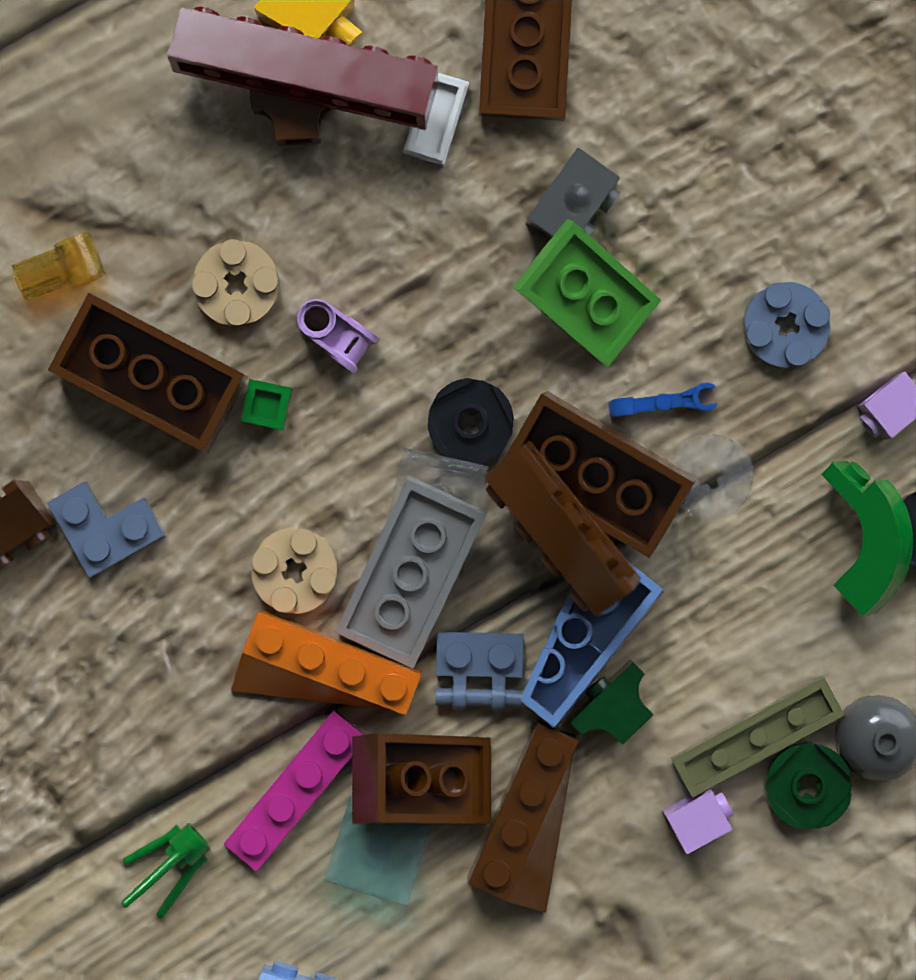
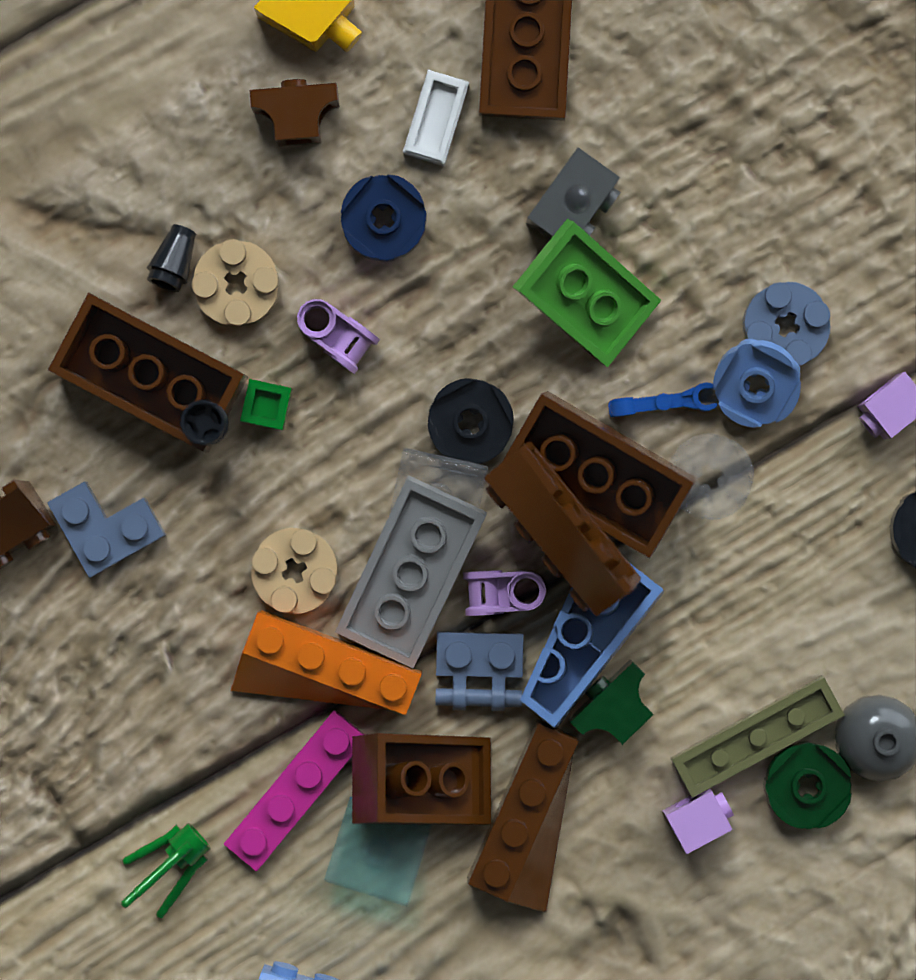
(70, 263): clear yellow piece -> none
(172, 260): none -> black cone
(198, 419): none -> black wheel
(303, 67): brick -> none
(383, 192): none -> dark blue plate
(499, 592): none -> lavender piece
(764, 406): none -> medium blue plate
(886, 537): green arch -> none

